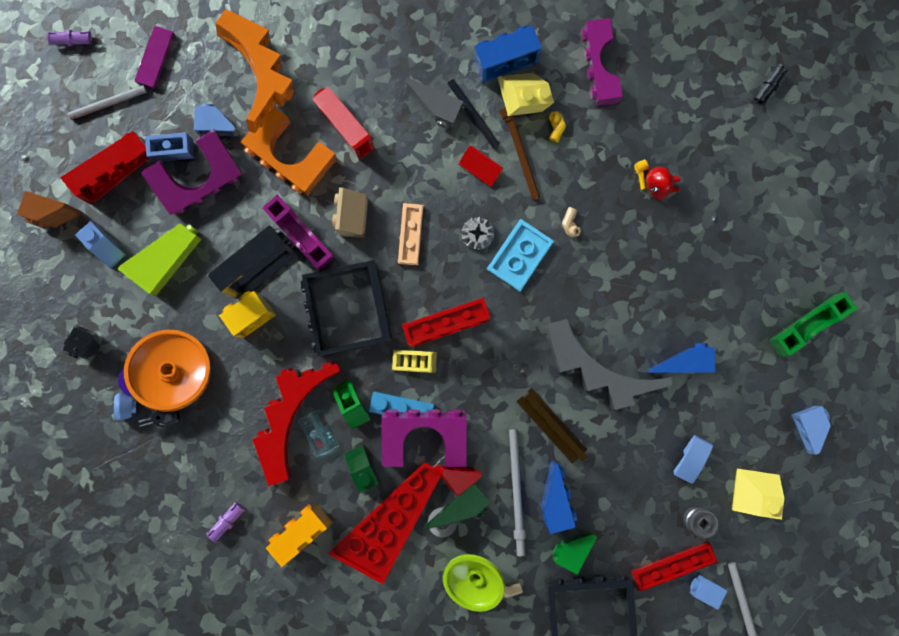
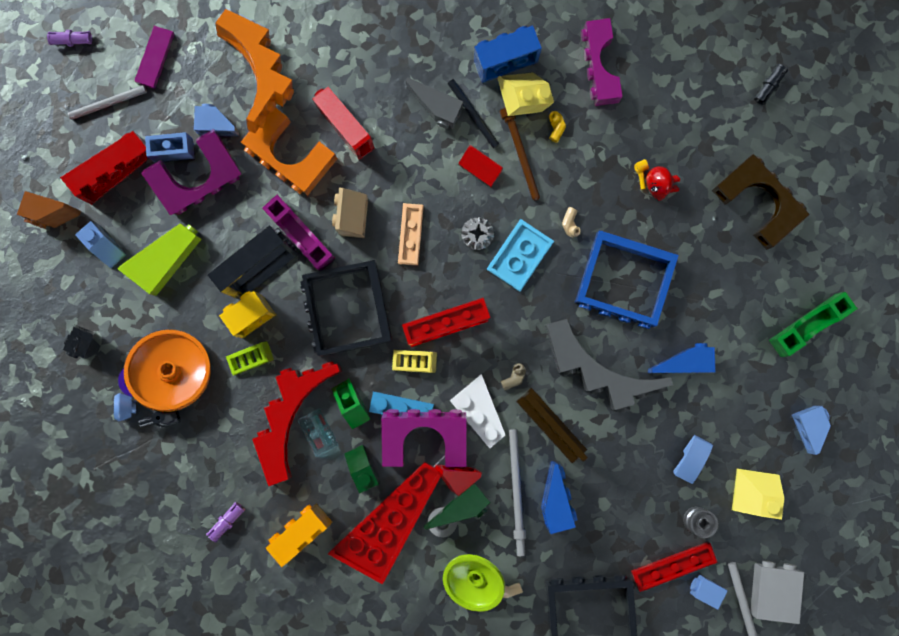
(261, 351): none -> lime slope
(480, 411): none -> white wing
(516, 377): none -> dark tan arm
(573, 551): green slope -> none
(634, 248): none -> blue window
(777, 592): none -> light grey brick
(787, 210): none -> dark brown arch

